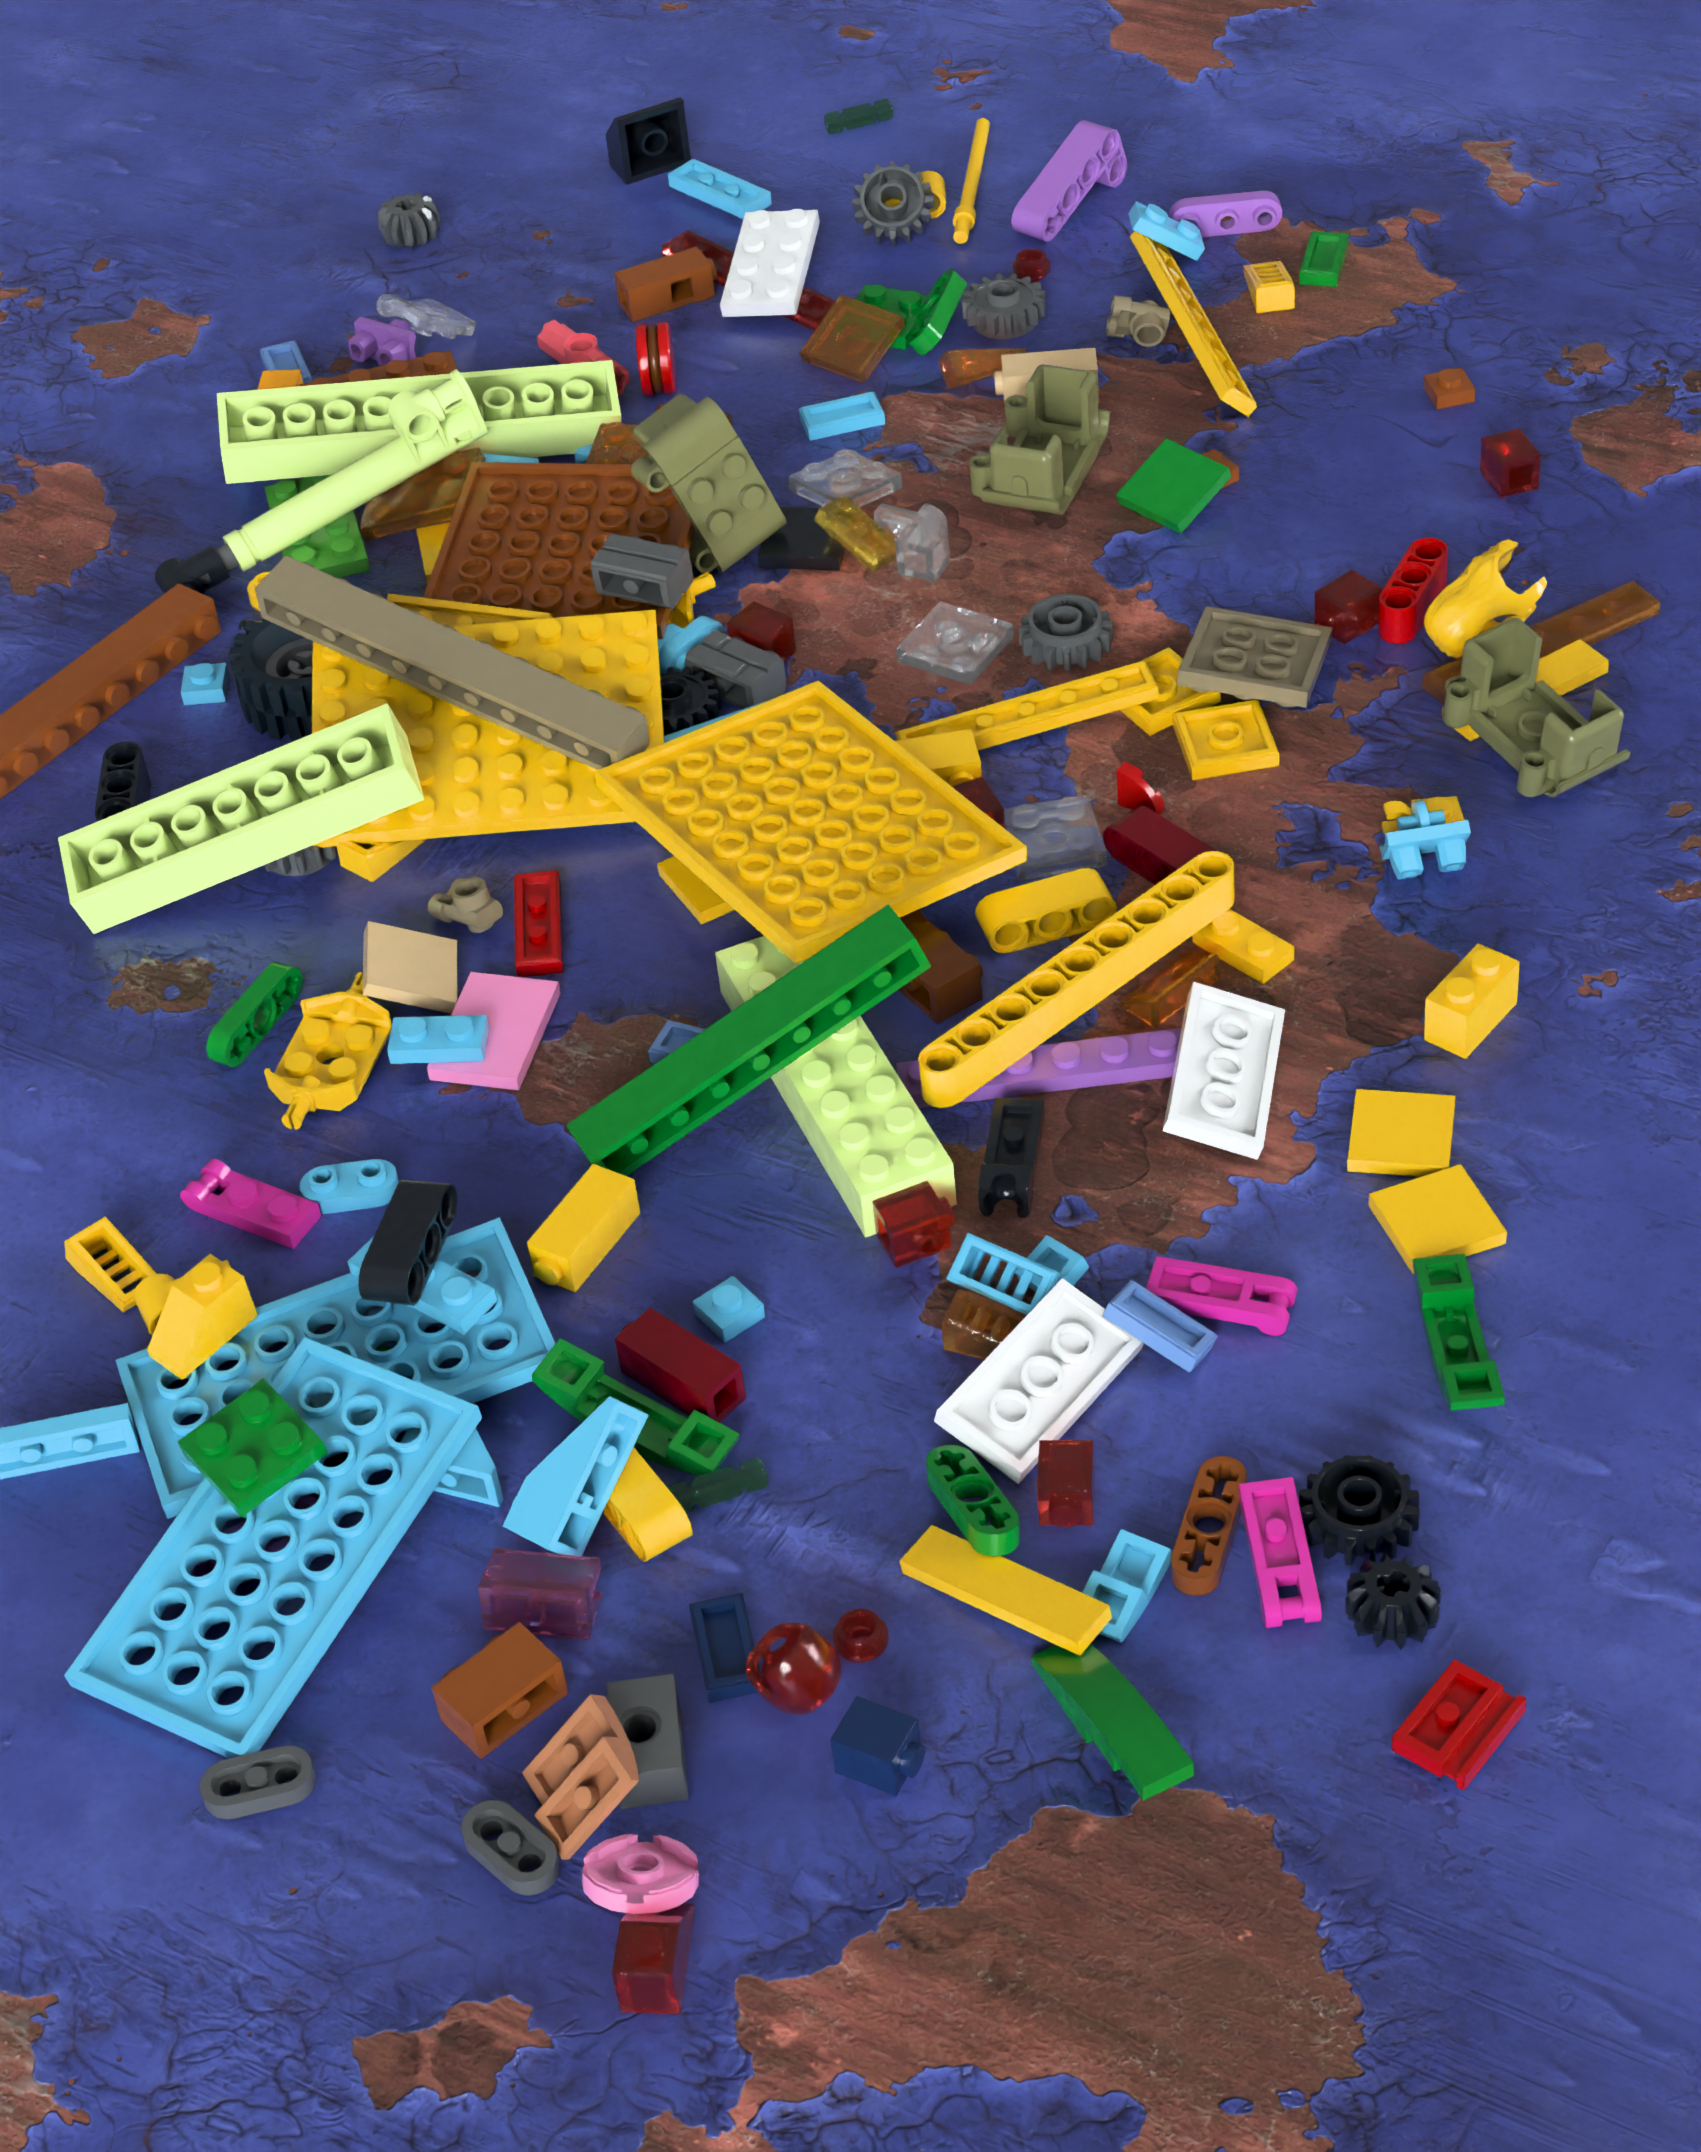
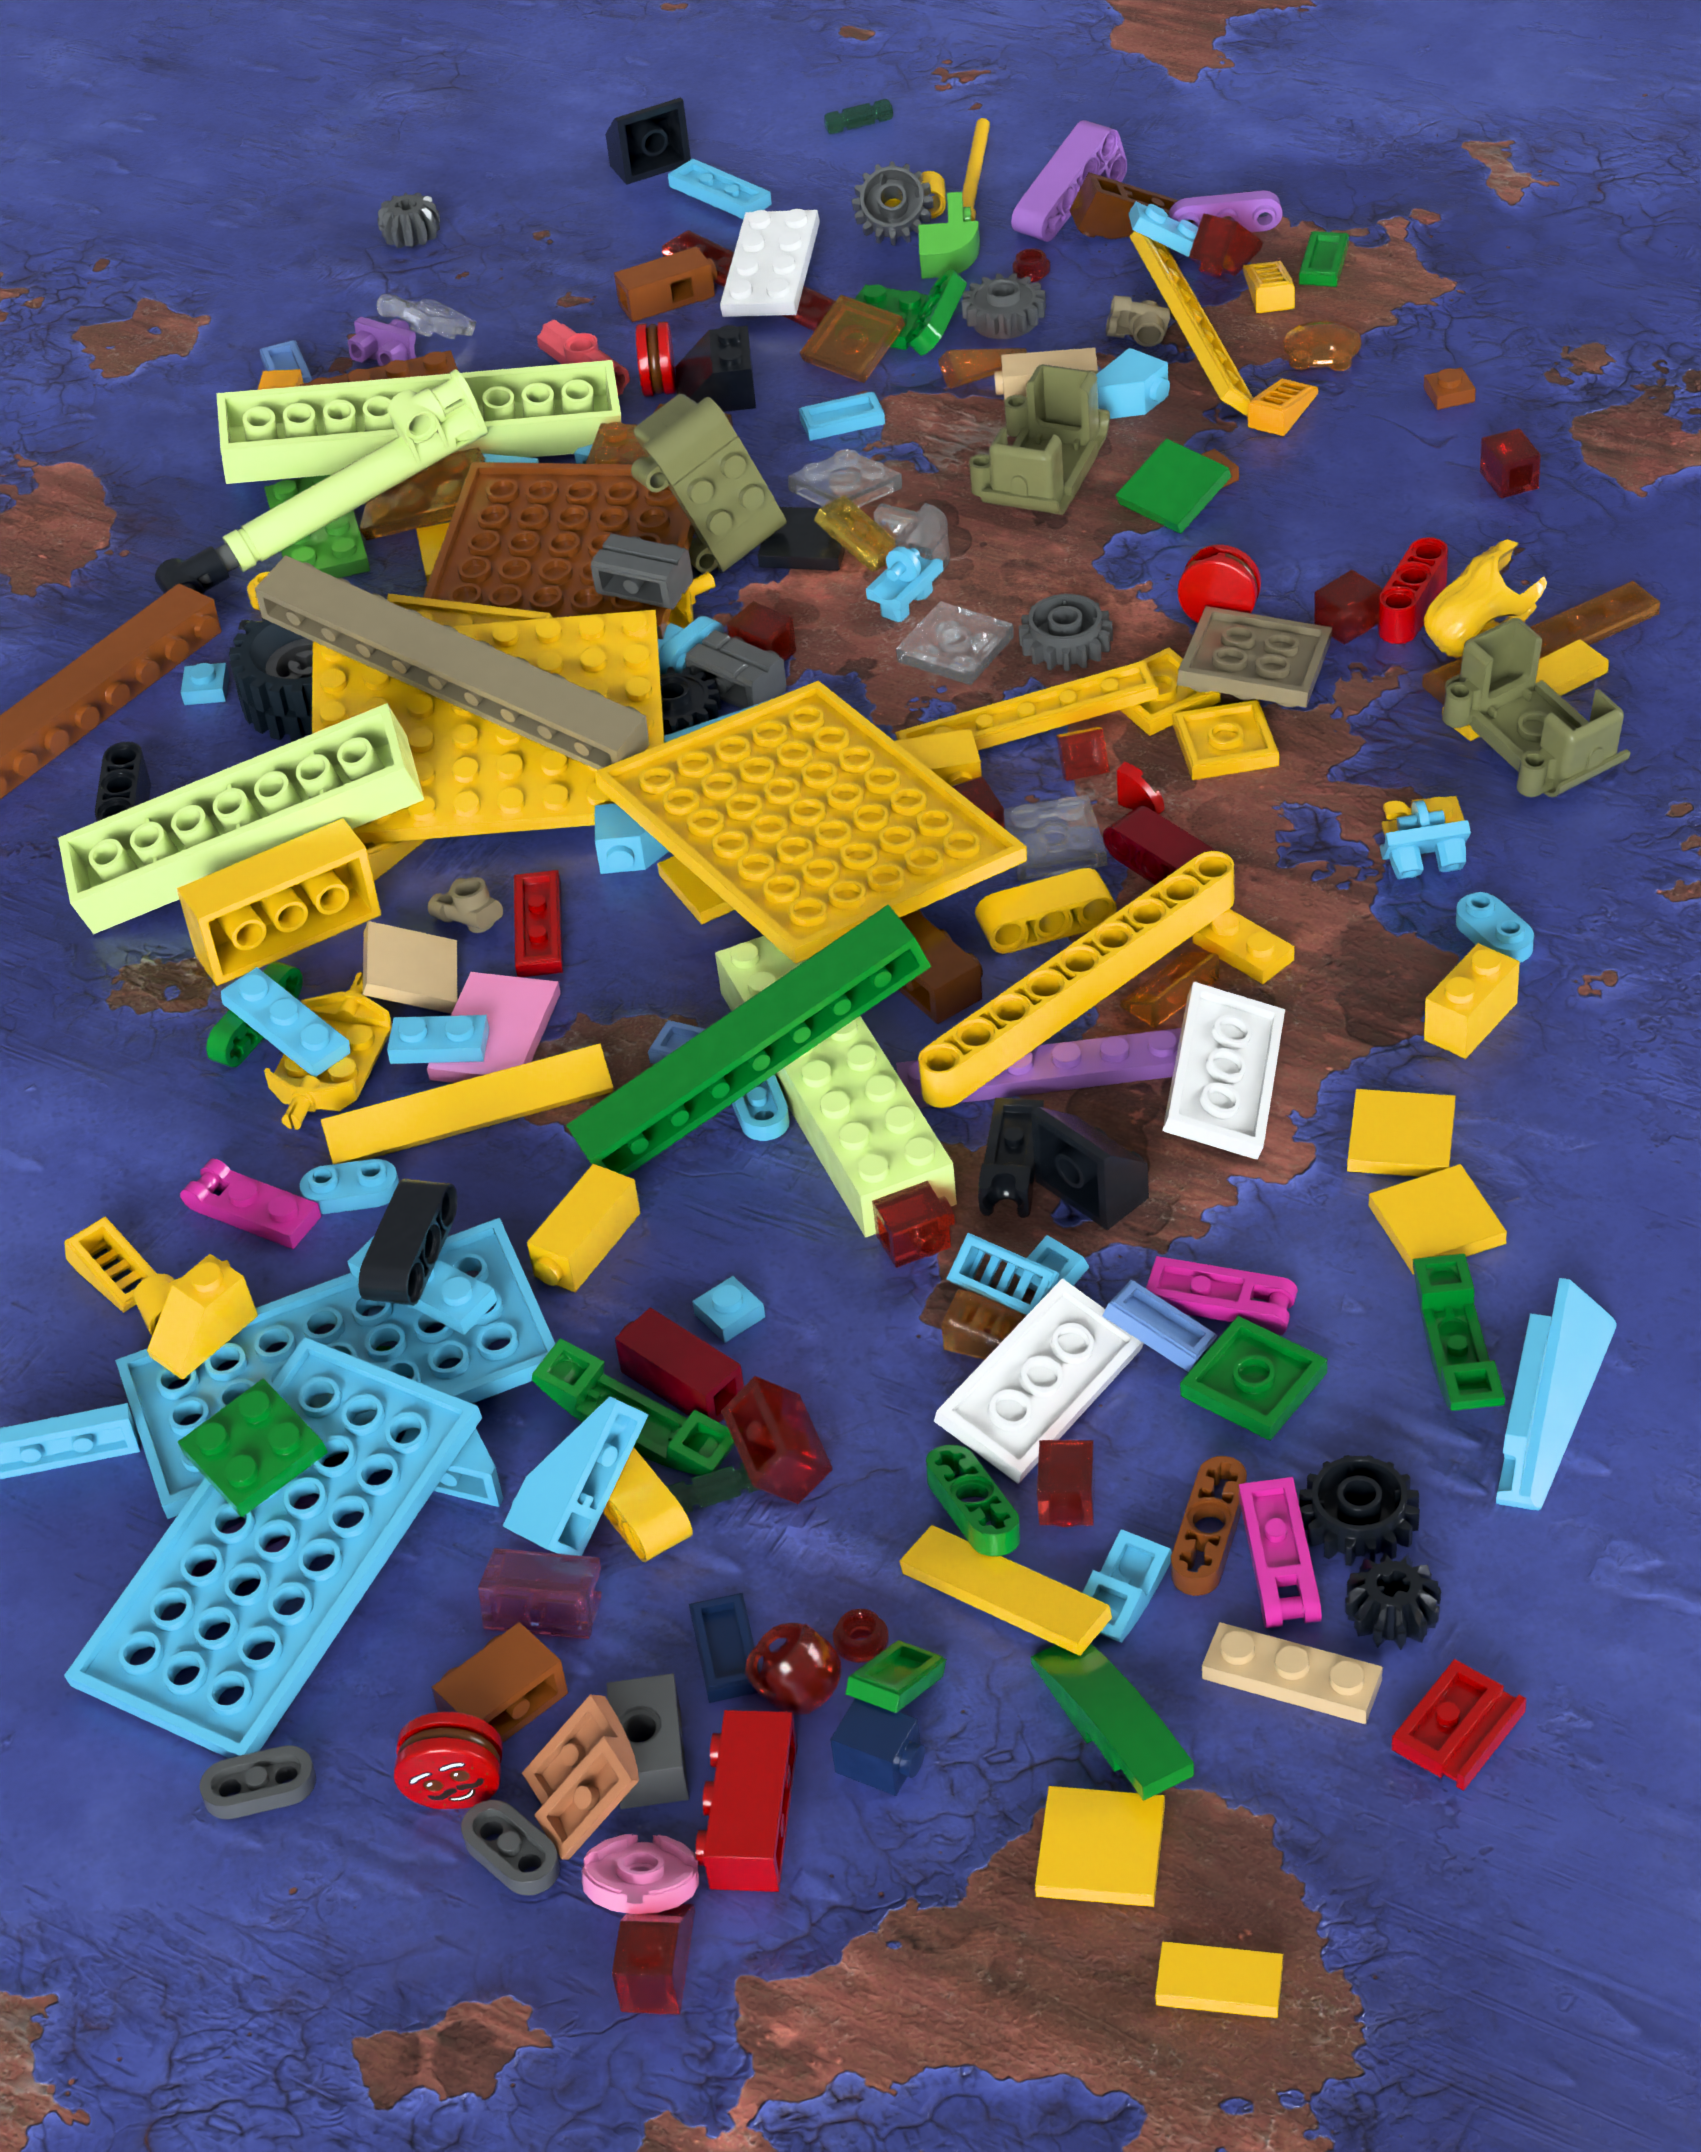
(279, 901): none -> yellow brick
(285, 1022): none -> medium azure plate
(448, 1760): none -> red head
(467, 1105): none -> yellow tile
(622, 842): none -> medium azure slope
(719, 369): none -> black slope
(748, 1801): none -> red brick
(763, 1111): none -> medium azure plate
(776, 1440): none -> clear red brick
(896, 1676): none -> green tile
(905, 580): none -> medium azure hips
(949, 244): none -> bright green brick
(1082, 753): none -> clear red tile
(1087, 1167): none -> black slope
(1100, 1846): none -> yellow tile
(1104, 206): none -> reddish brown slope
(1132, 384): none -> medium azure slope
(1219, 579): none -> red head
(1219, 1979): none -> yellow tile
(1223, 246): none -> clear red slope
(1253, 1378): none -> green plate
(1280, 406): none -> light orange slope
(1292, 1673): none -> tan plate
(1322, 345): none -> clear orange dish
(1494, 925): none -> medium azure plate
(1550, 1392): none -> medium azure wedge

